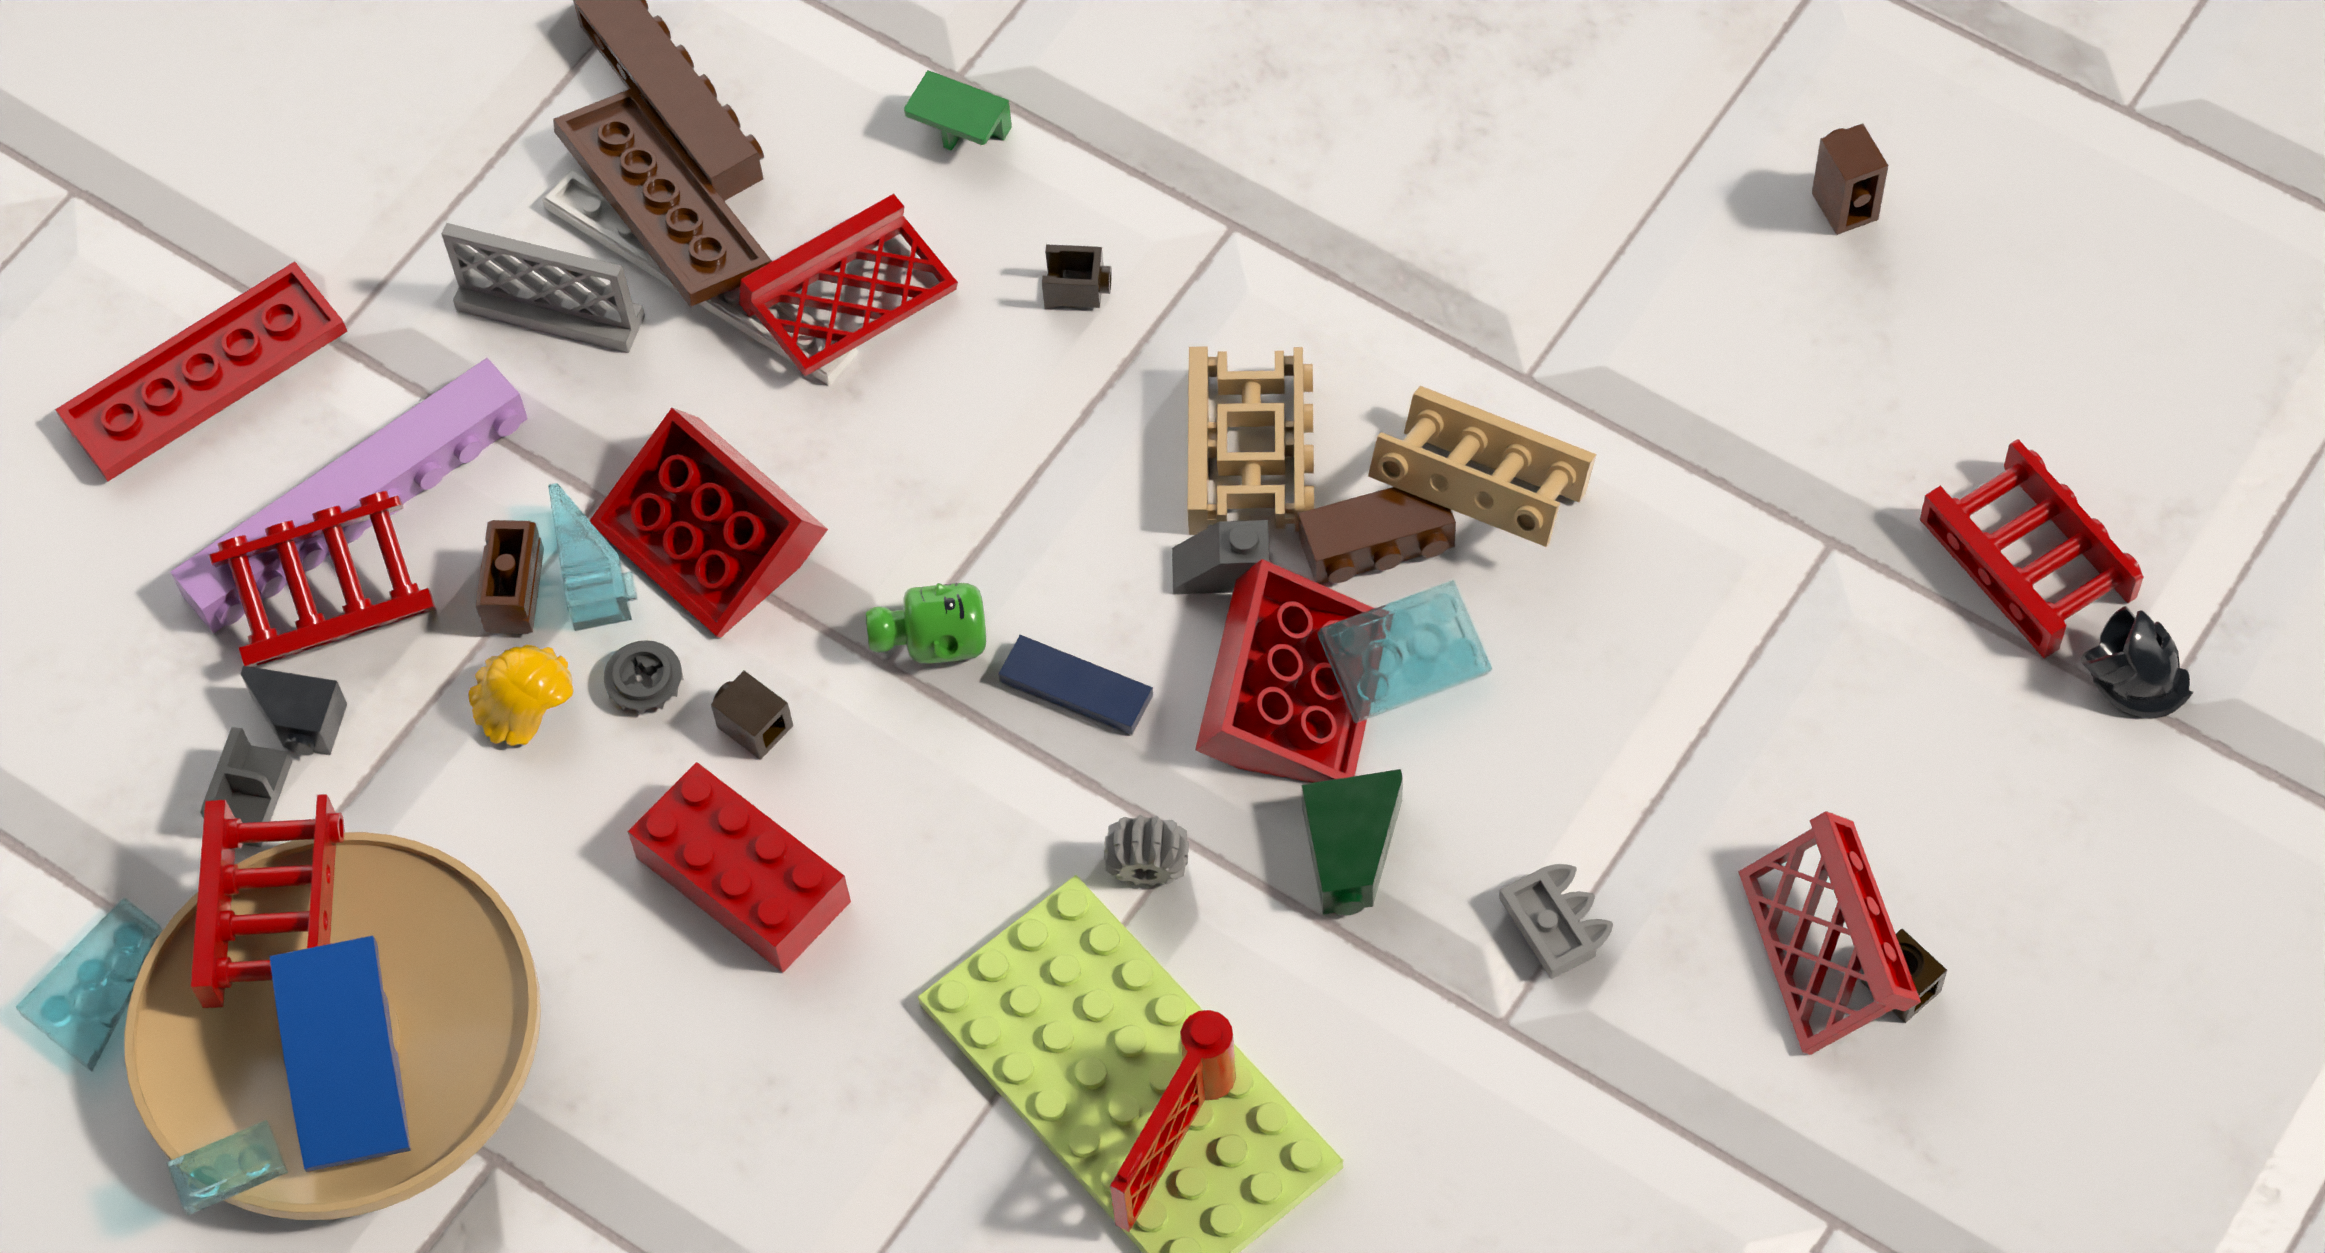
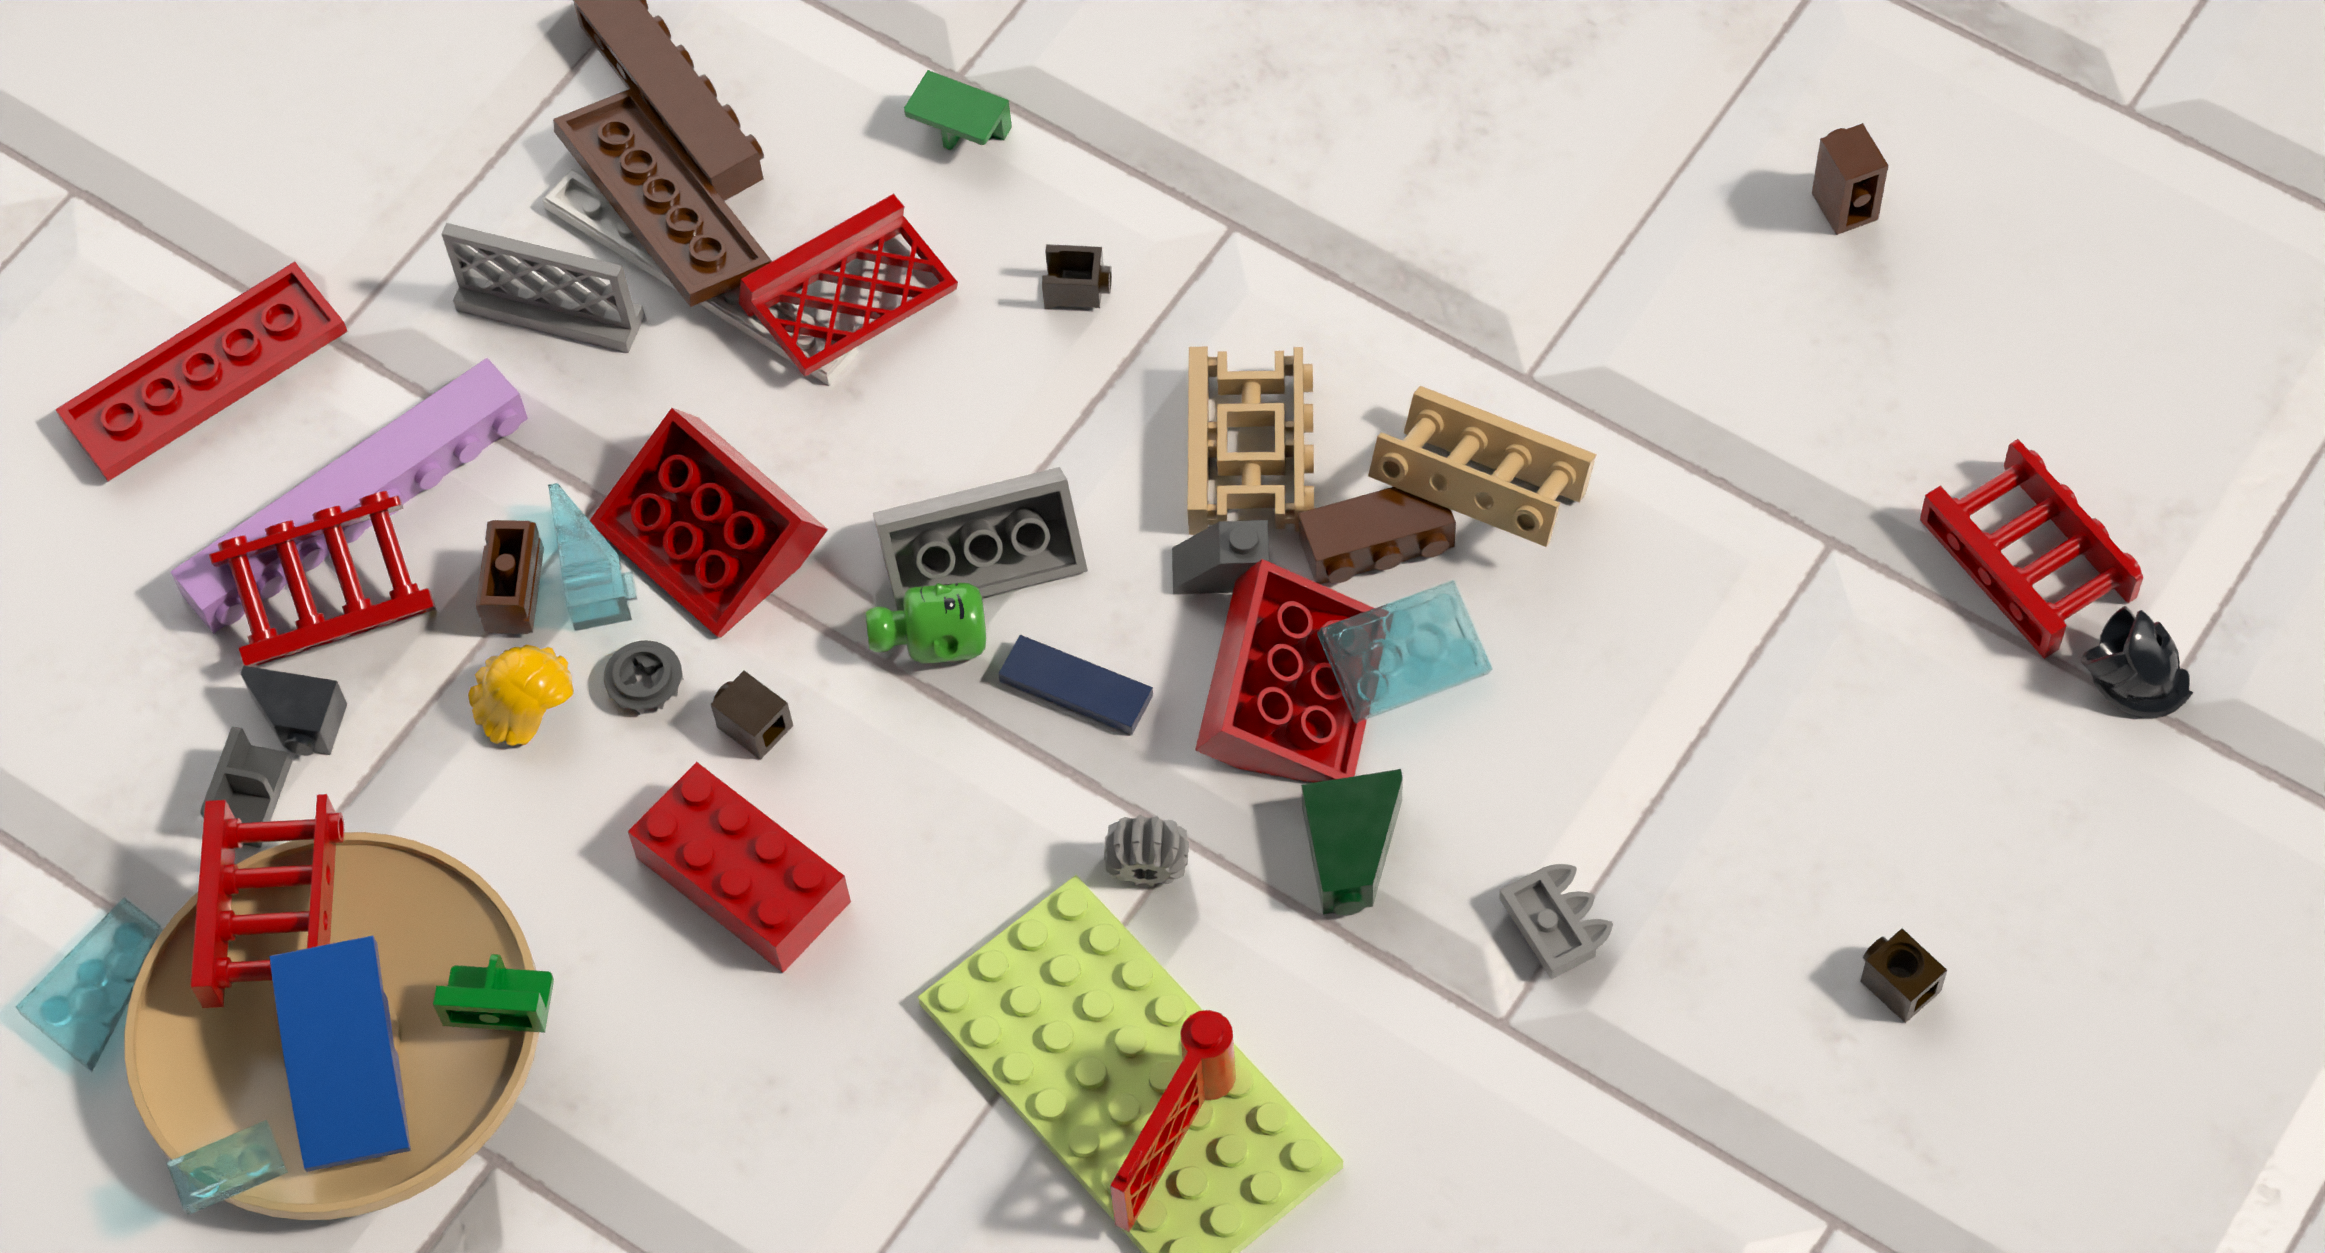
(495, 998): none -> green panel
(984, 537): none -> light grey slope
(1866, 922): red fence -> none

